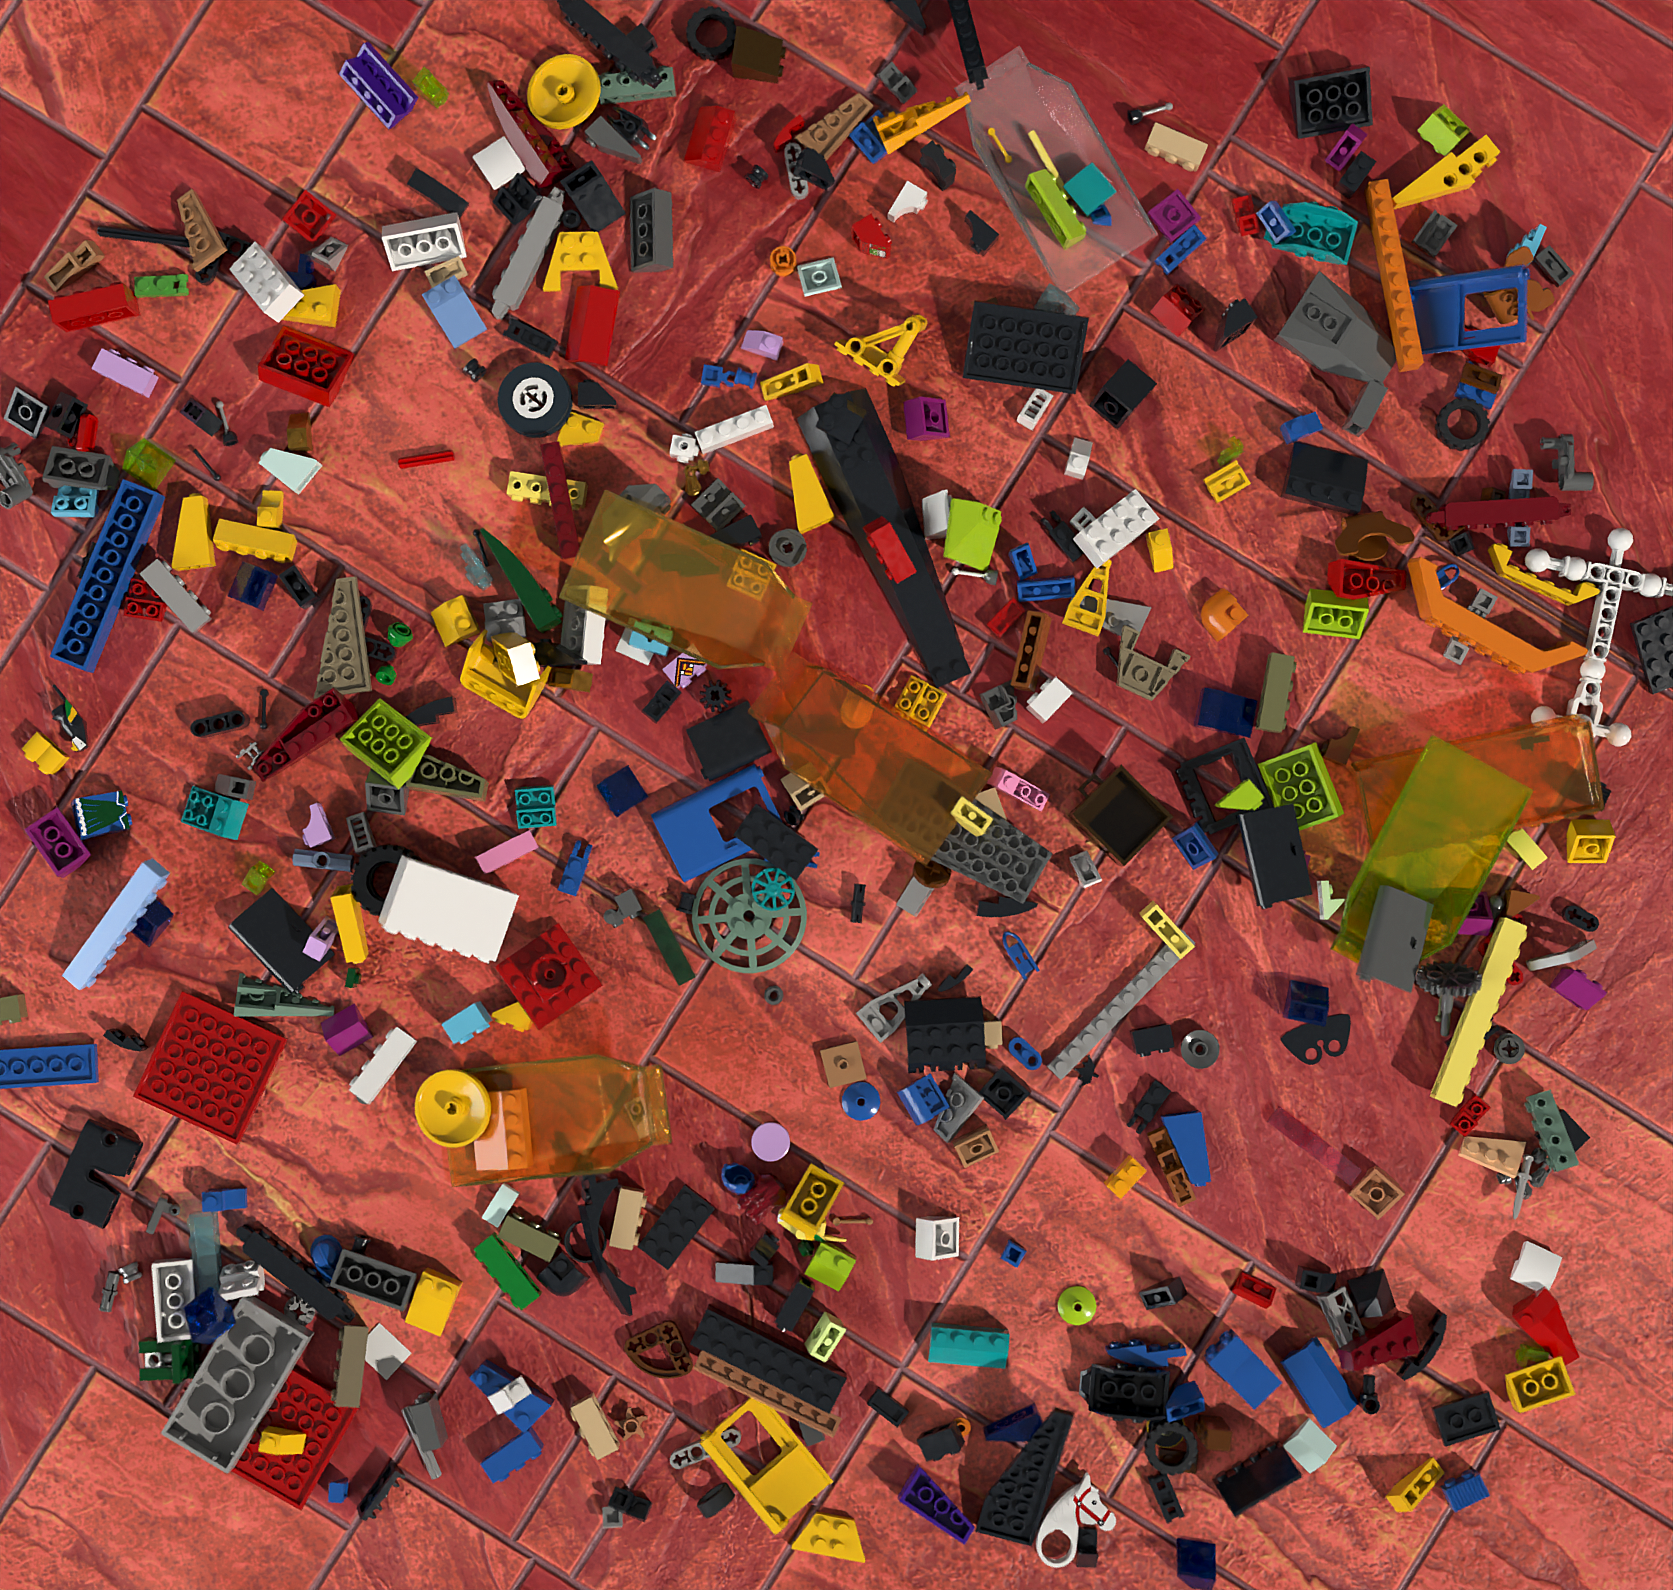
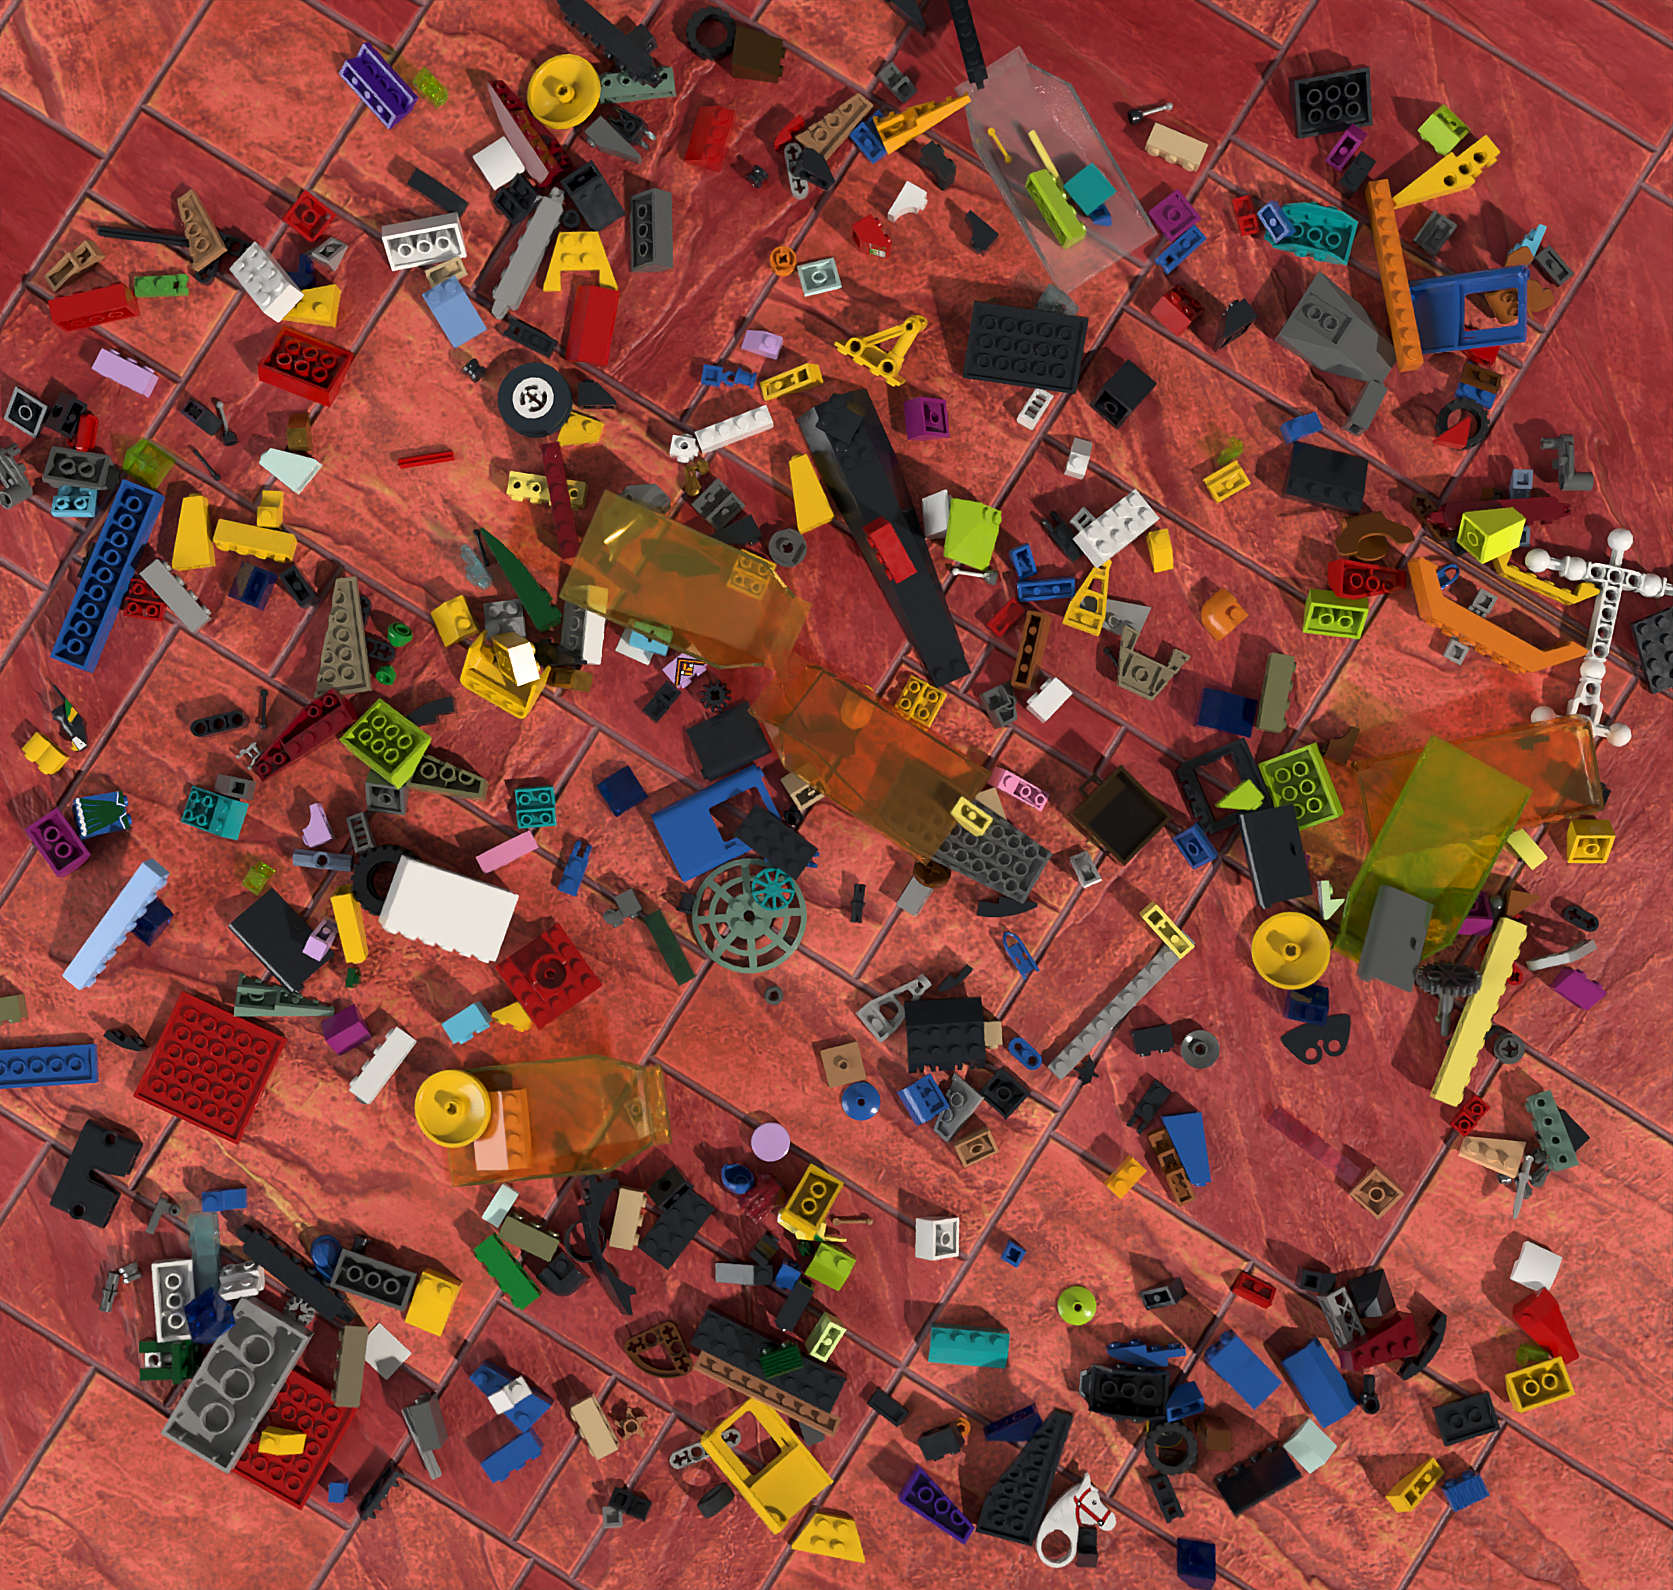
(665, 1197): none -> black brick
(781, 1359): none -> dark green brick
(787, 1274): none -> blue slope
(1290, 950): none -> yellow dish
(1456, 436): none -> red slope
(1490, 532): none -> neon yellow slope

